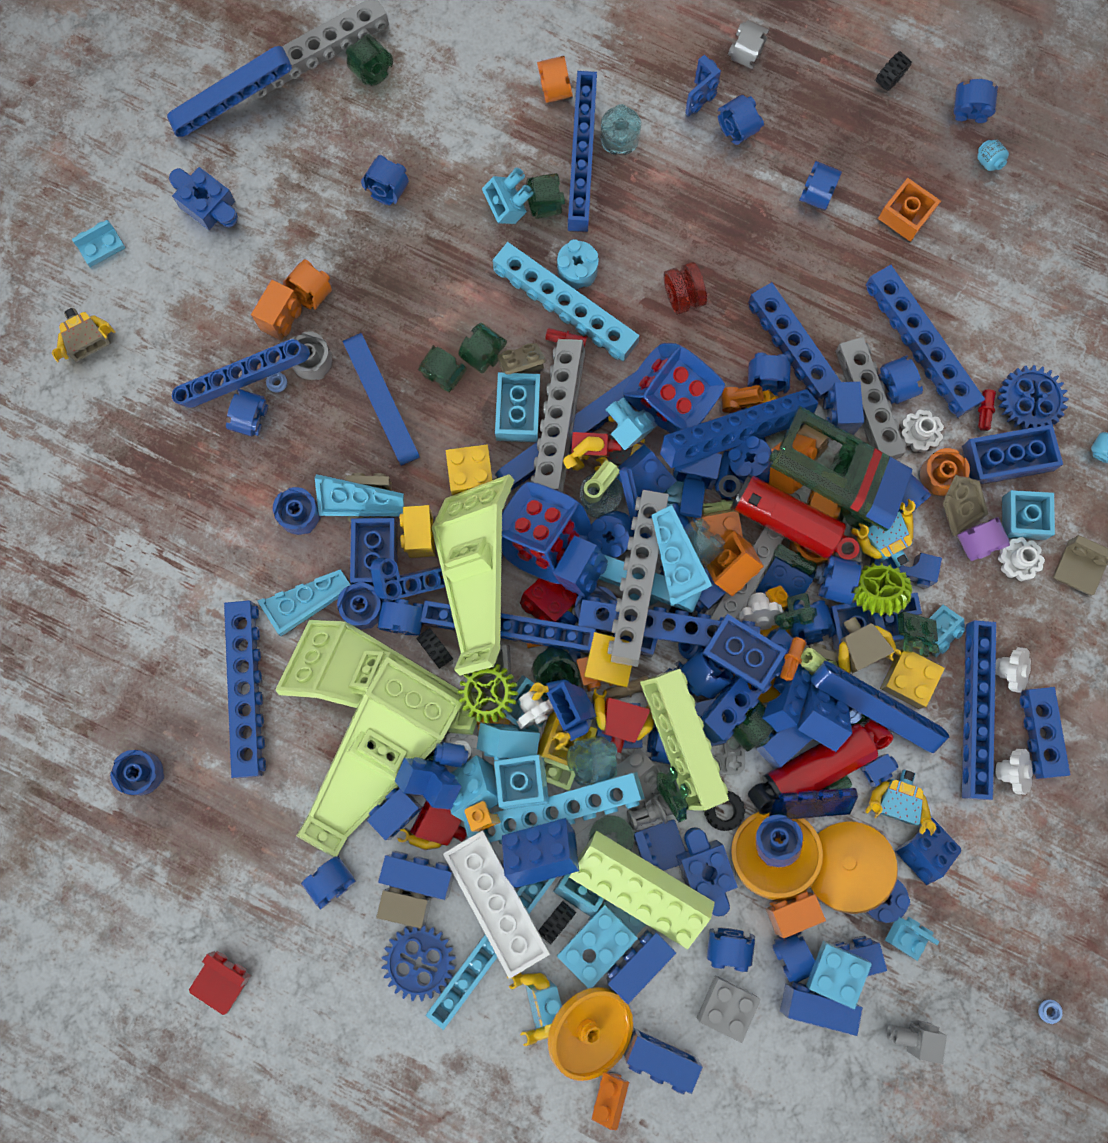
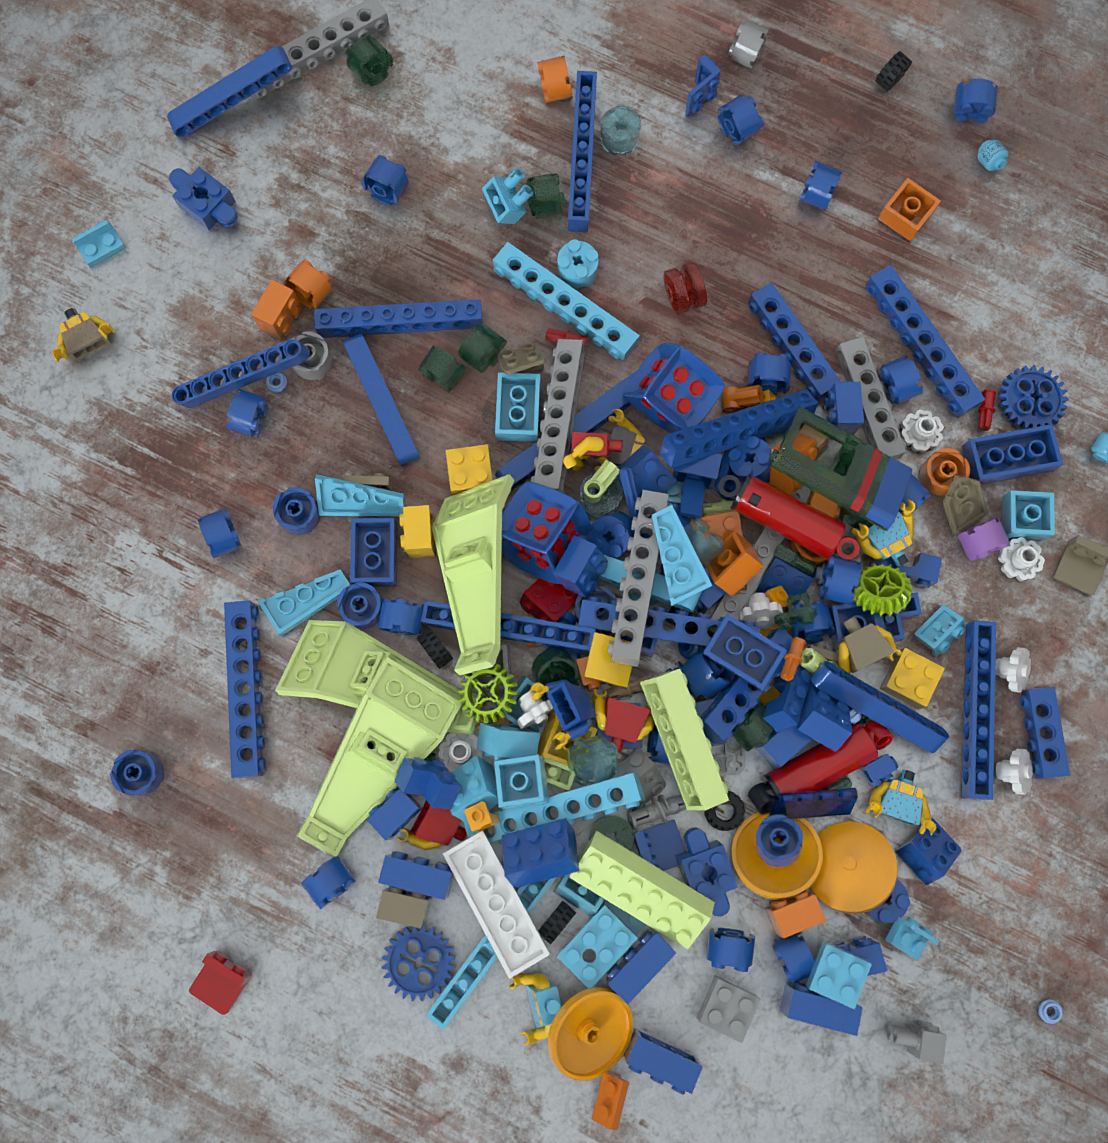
(217, 533): none -> blue brick
(398, 318): none -> blue brick
(398, 582): blue beam -> none
(450, 754): blue brick -> none
(632, 424): medium azure brick -> none
(672, 797): clear green plate -> none
(918, 633): clear green plate -> none

